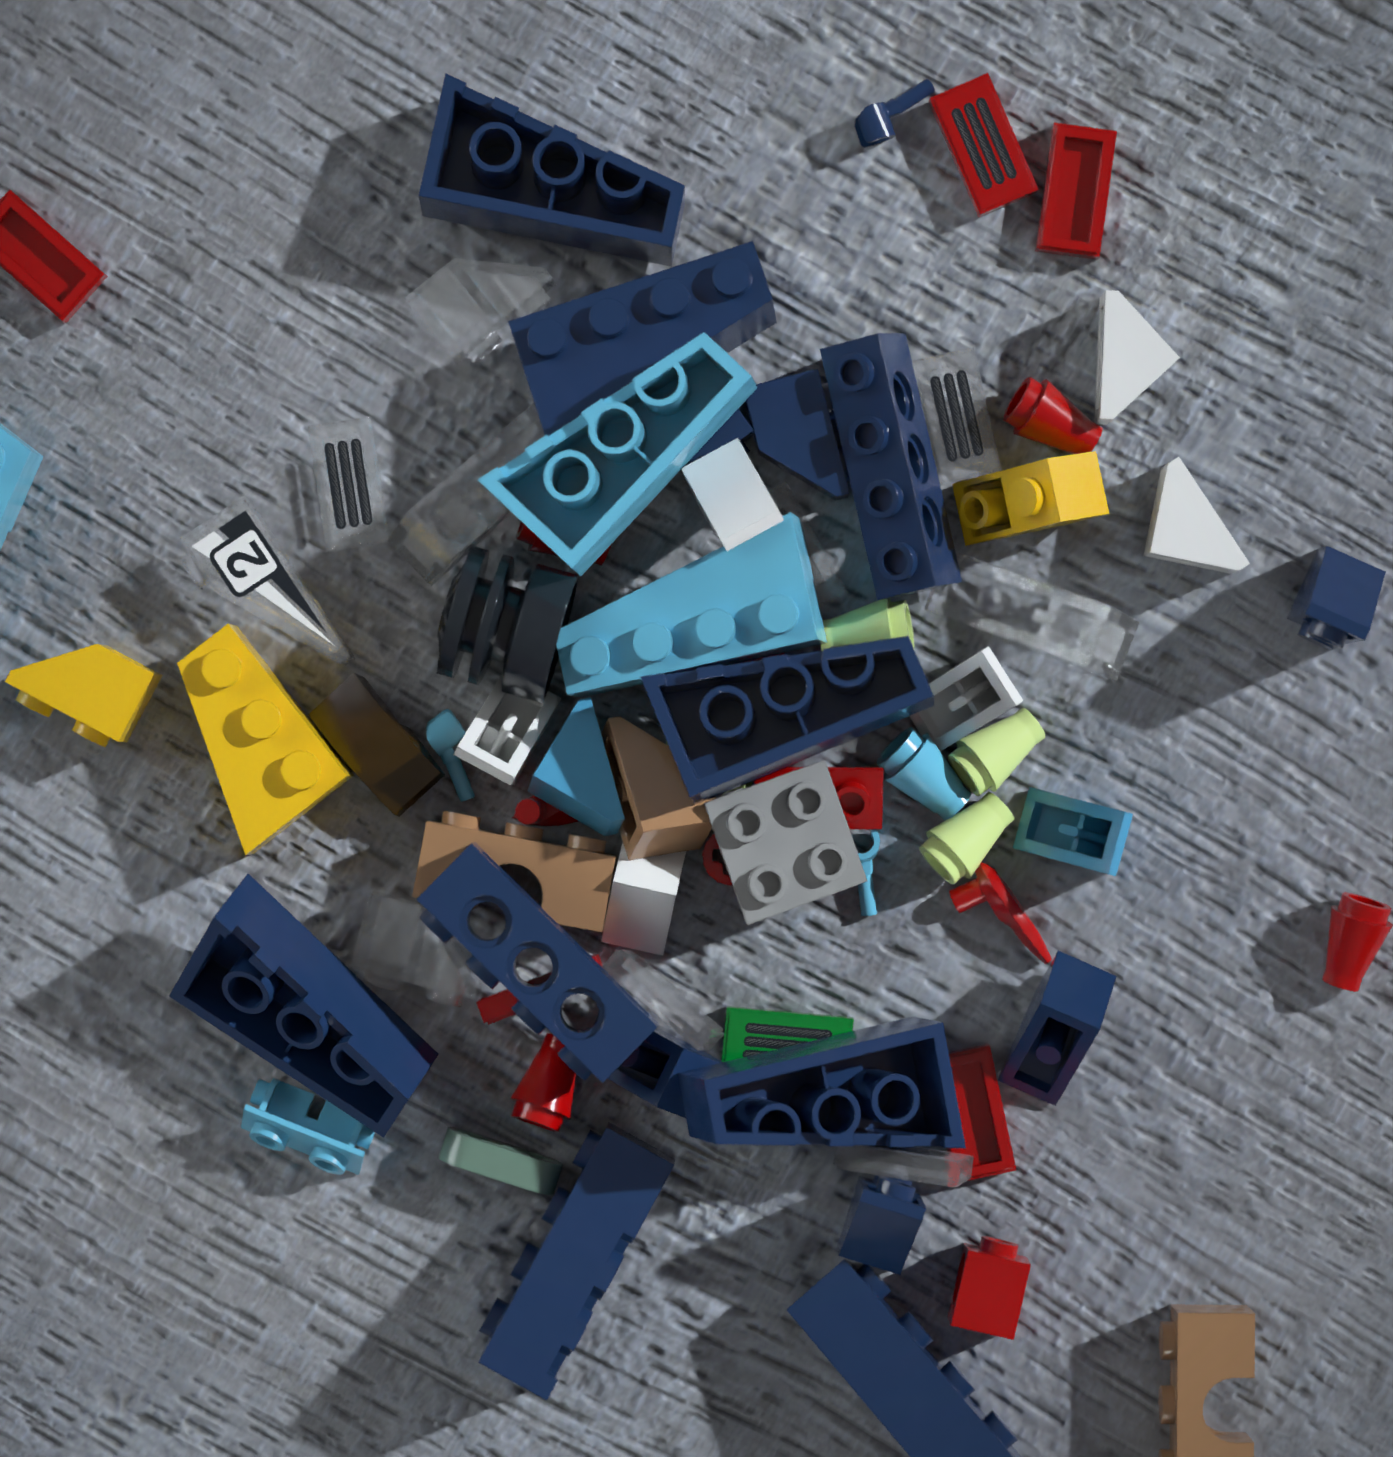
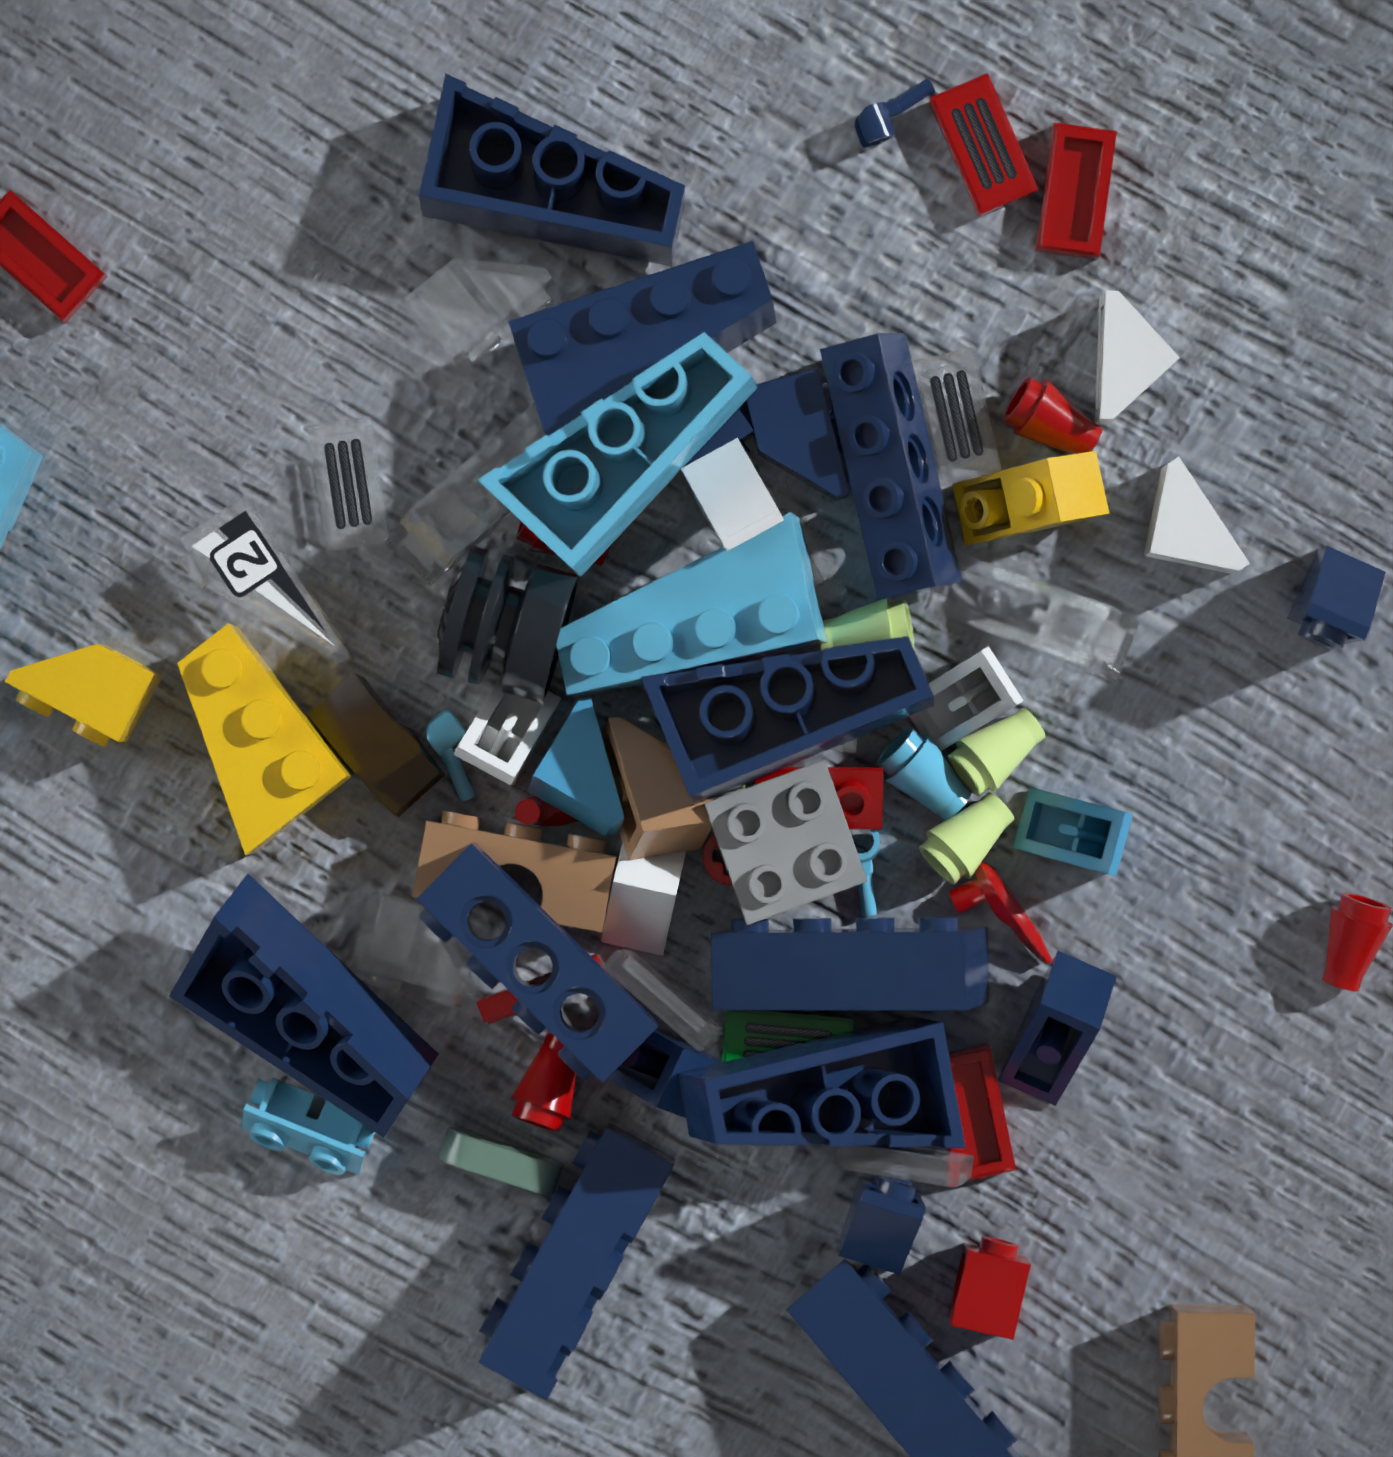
(850, 968): none -> dark blue wedge

